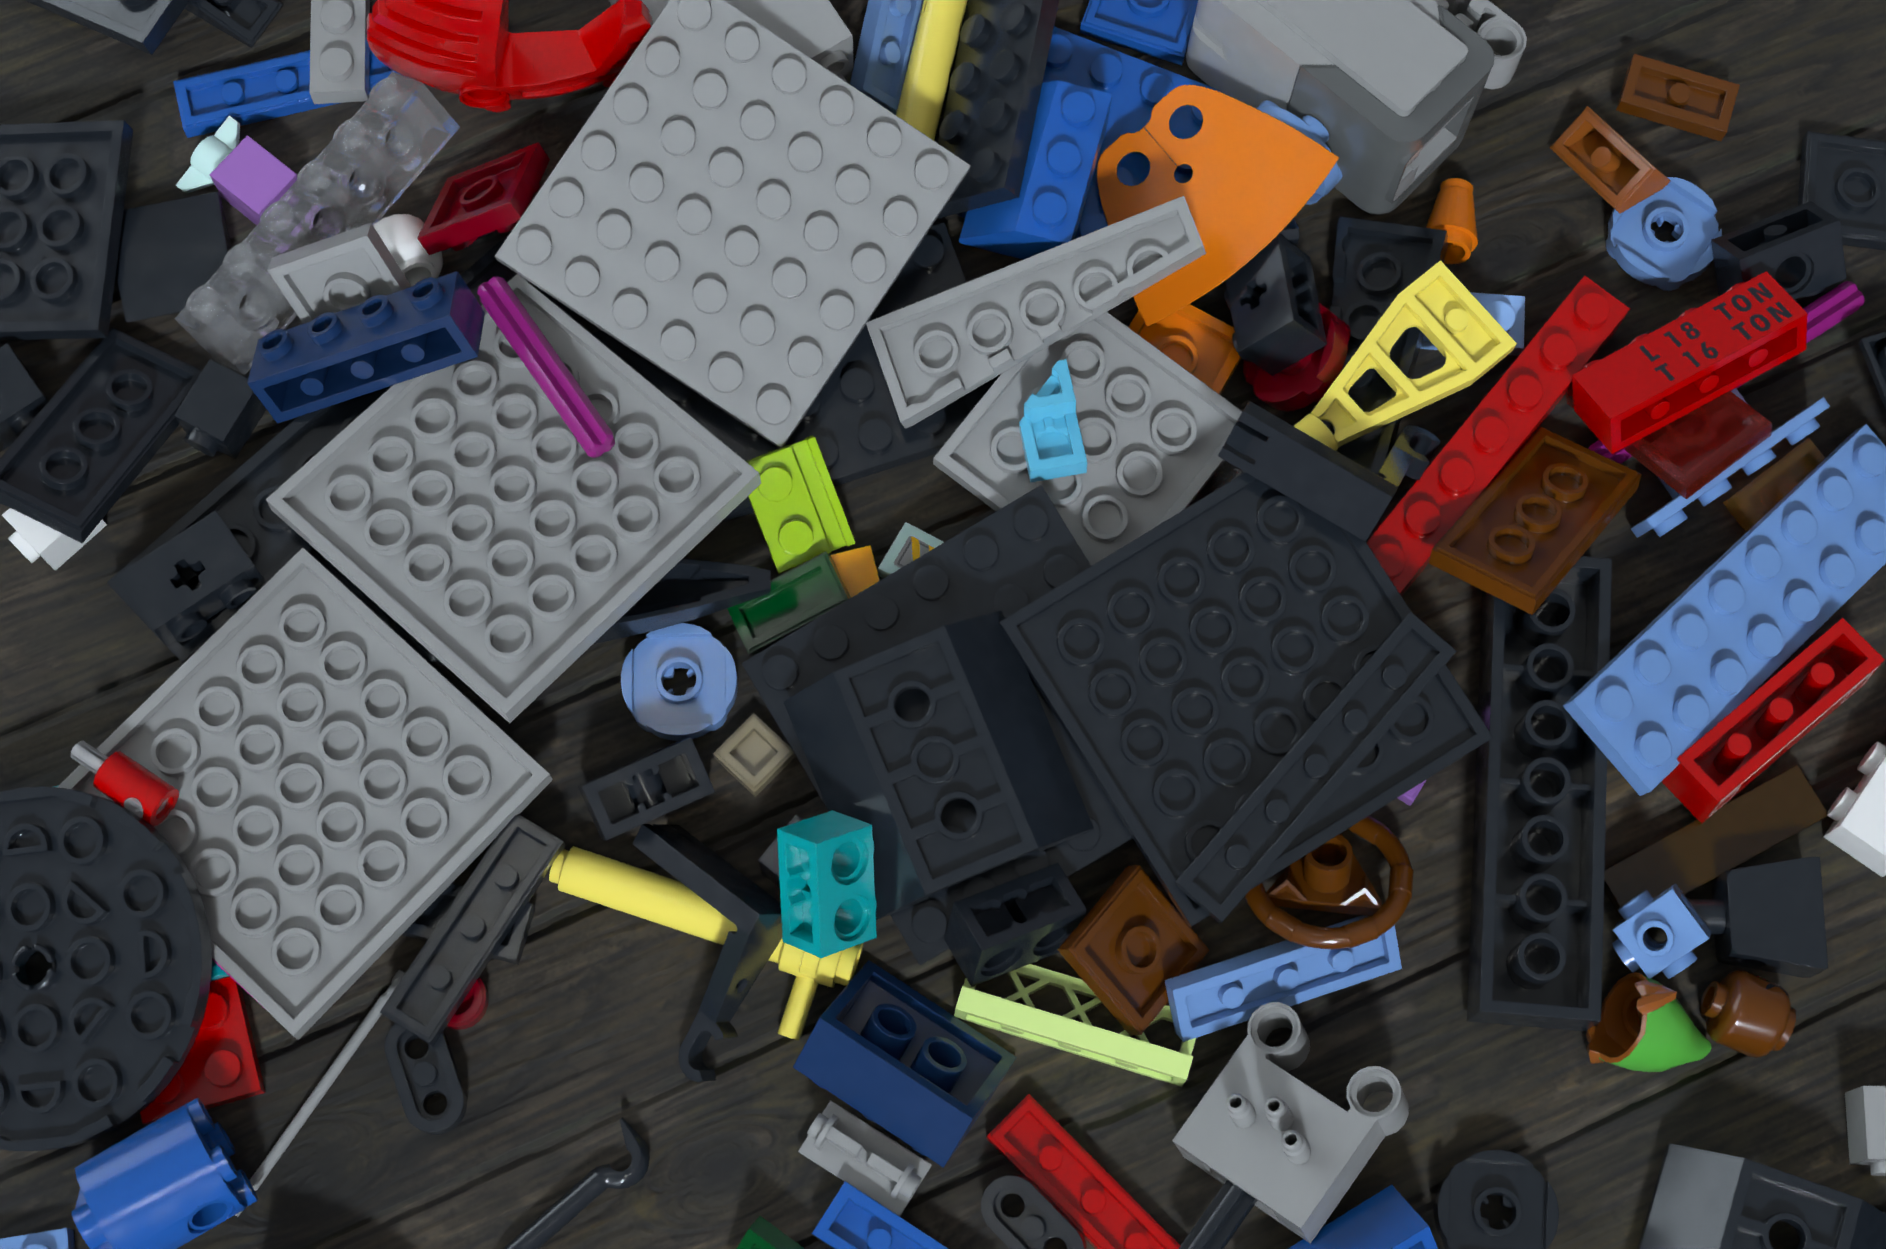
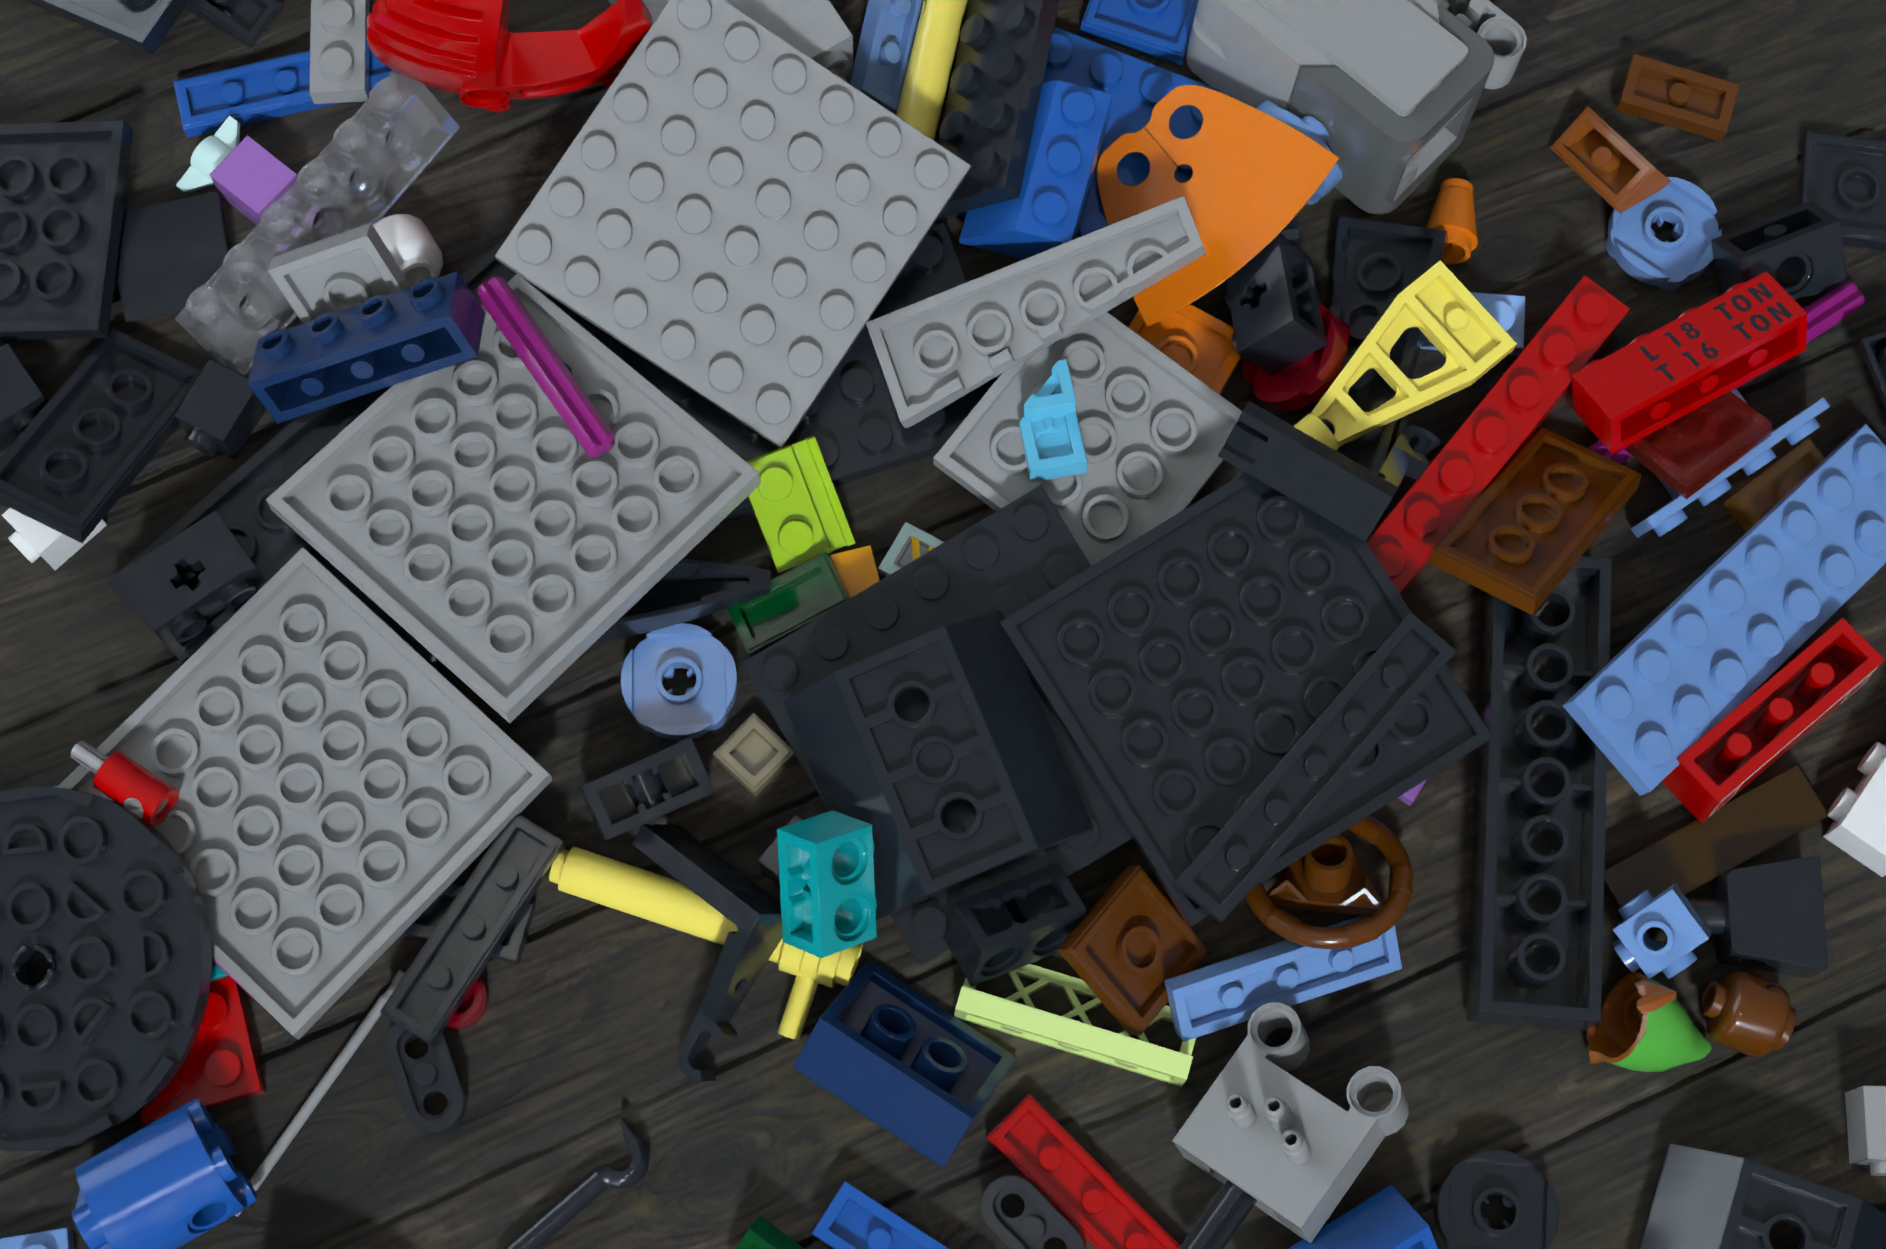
(484, 200): dark red plate -> none
(864, 1158): light grey hinge -> none

